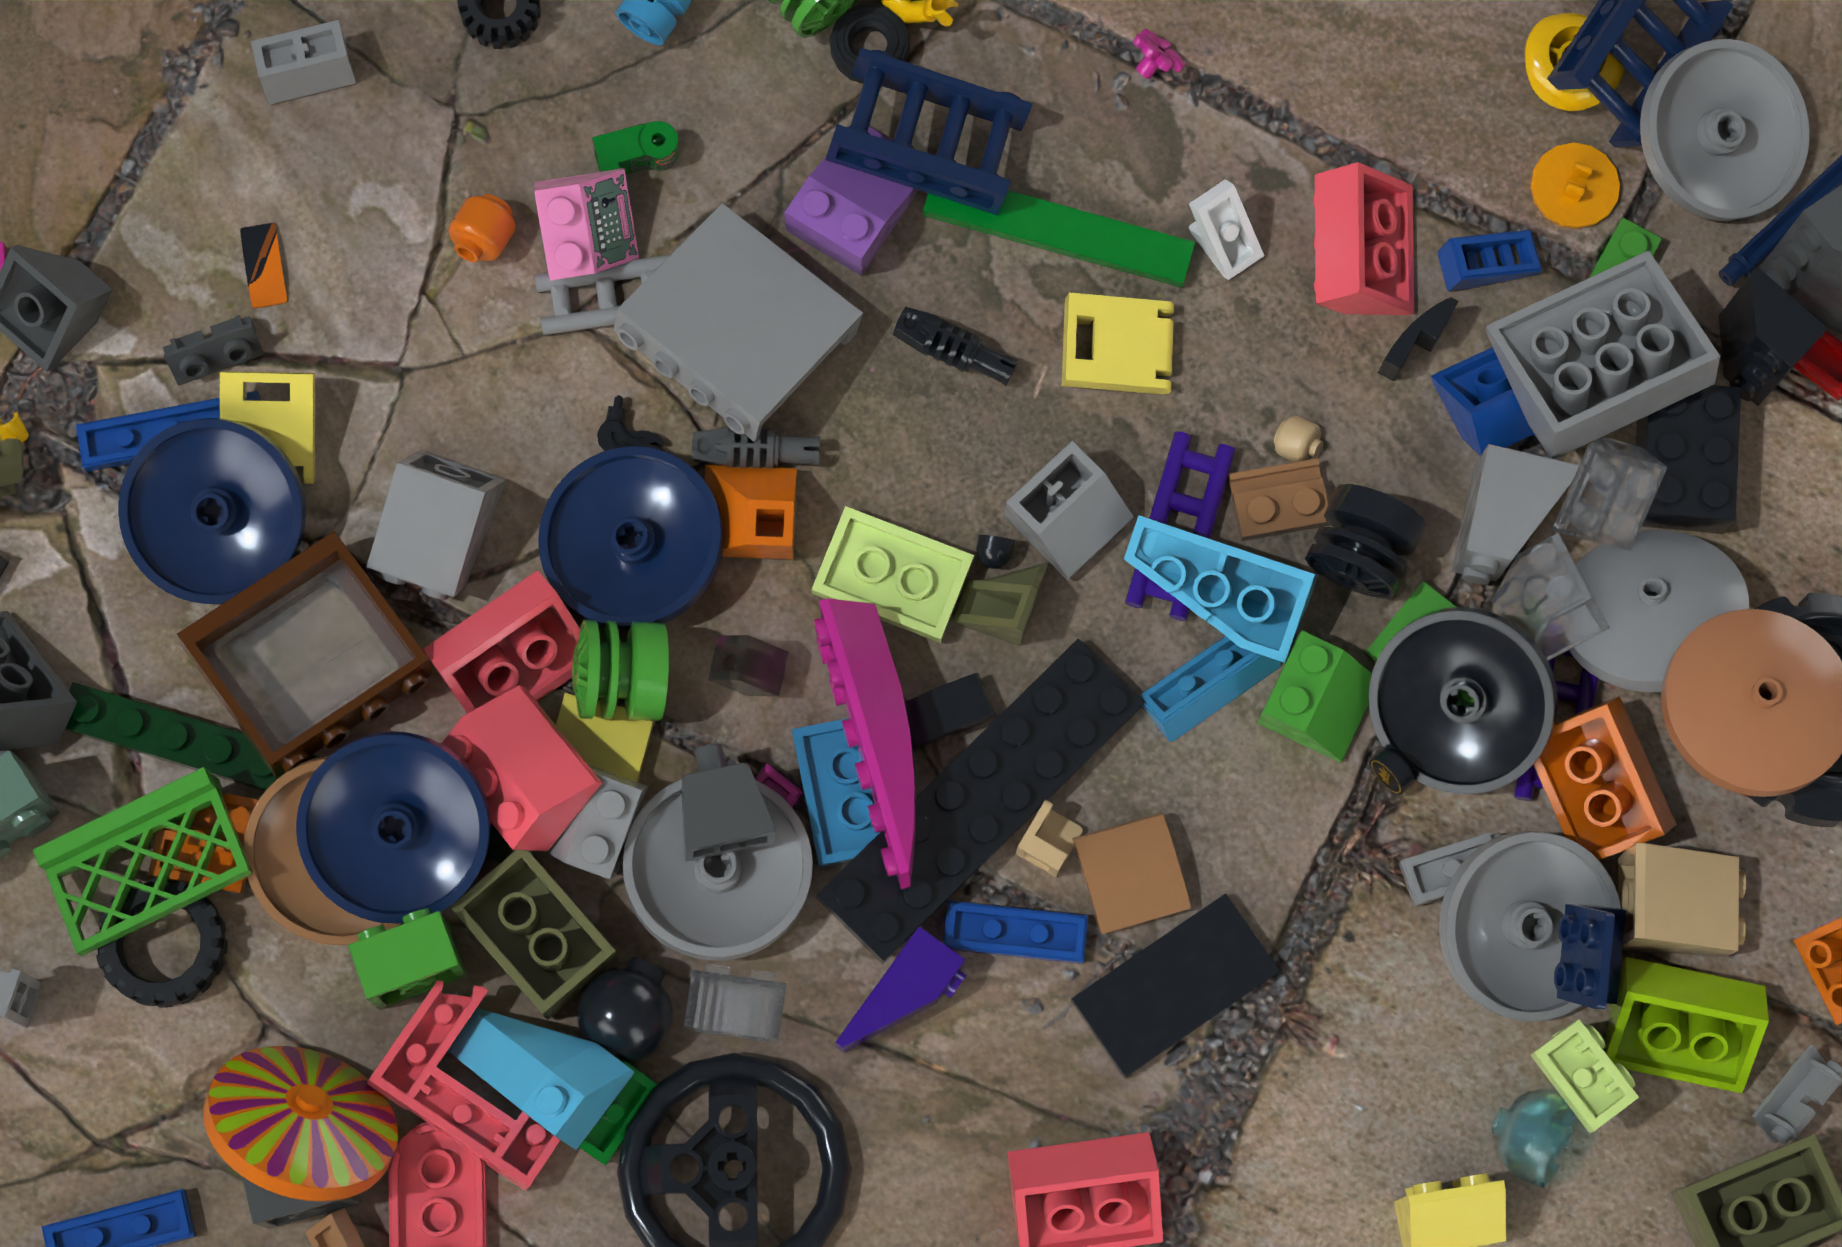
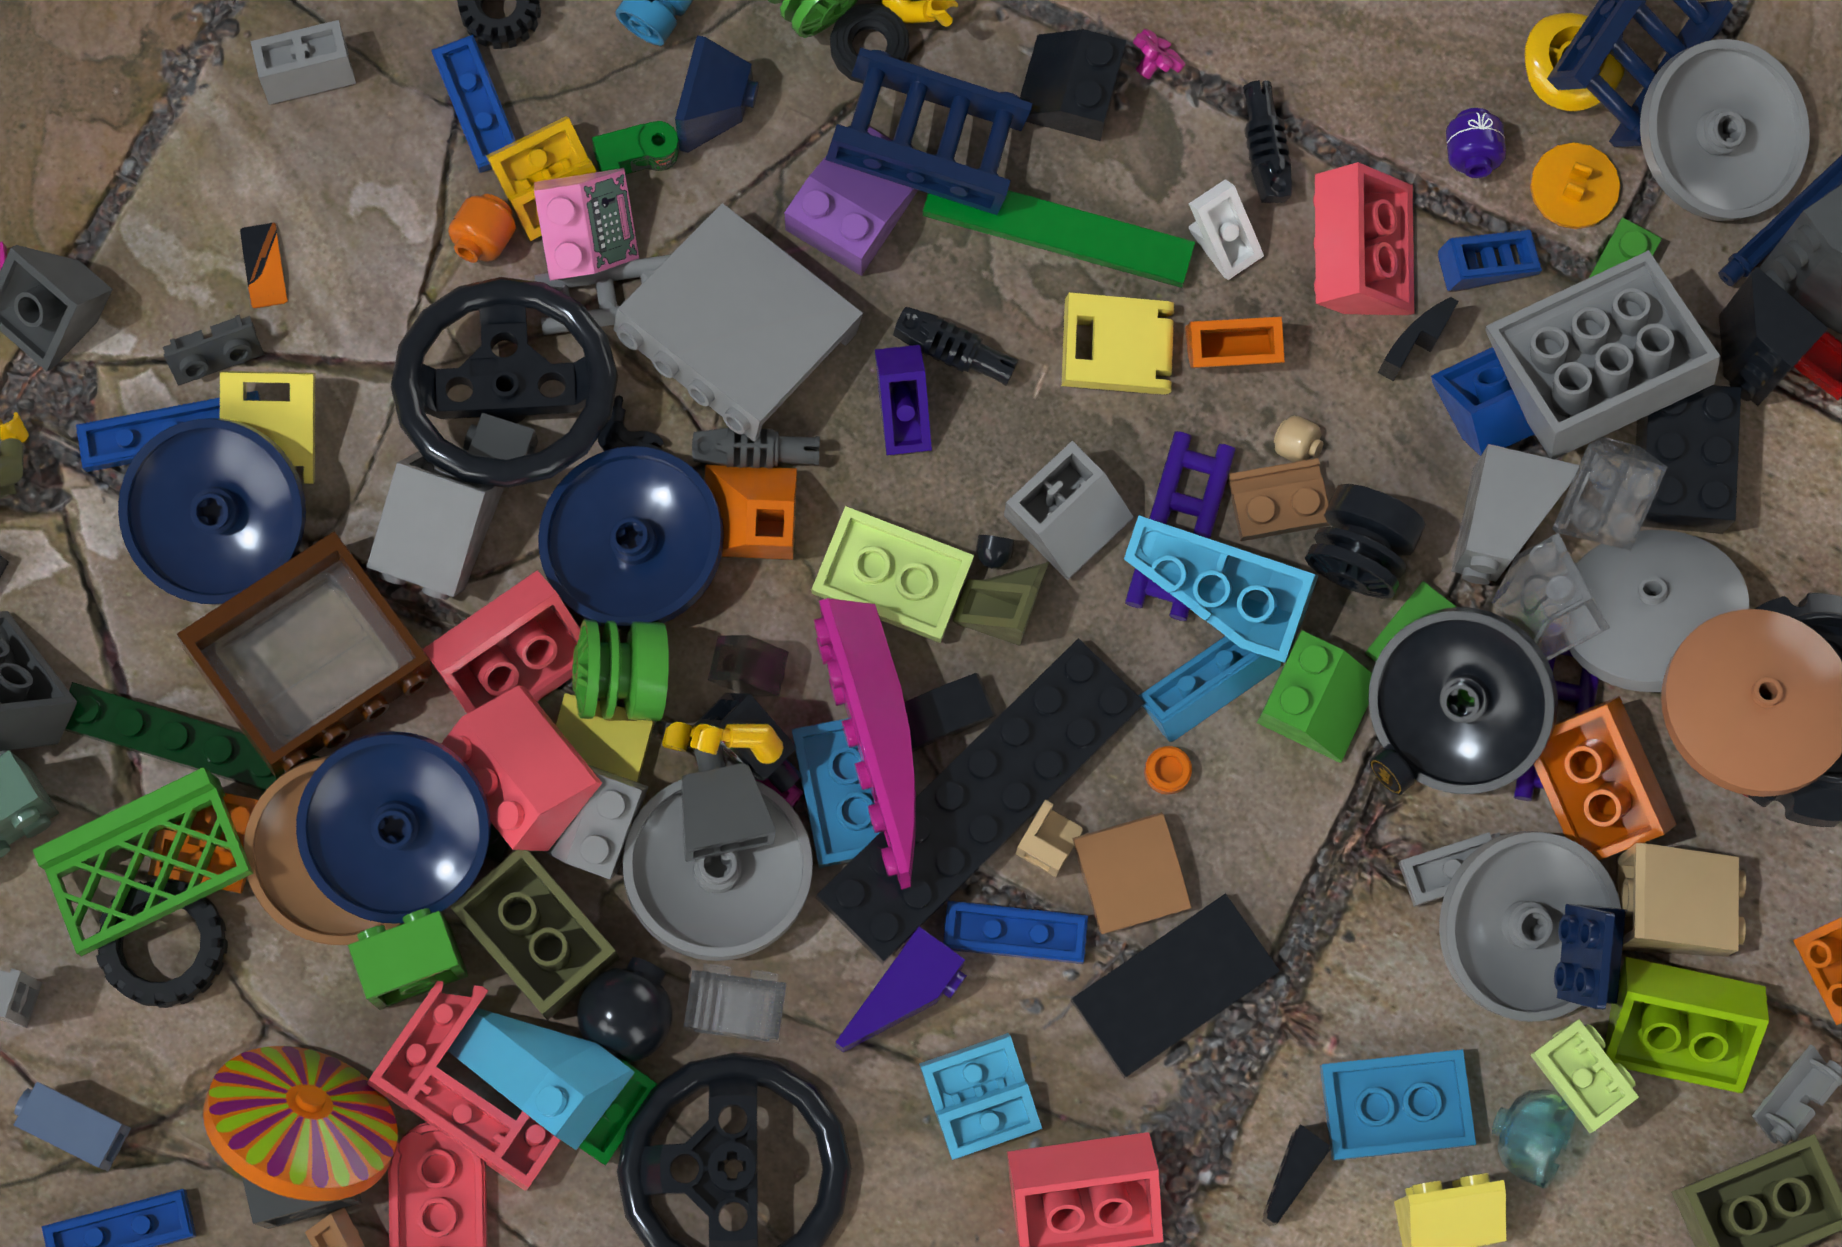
(70, 1125): none -> sand blue brick
(473, 98): none -> blue tile
(499, 438): none -> dark grey brick
(504, 385): none -> black piece
(537, 157): none -> yellow slope
(713, 94): none -> dark blue slope
(745, 735): none -> torso
(903, 399): none -> dark purple slope
(980, 1096): none -> medium azure slope
(1073, 81): none -> black slope
(1168, 770): none -> orange tile
(1235, 342): none -> orange brick
(1267, 144): none -> black hinge
(1299, 1163): none -> black slope
(1397, 1105): none -> dark azure plate
(1475, 142): none -> dark purple head

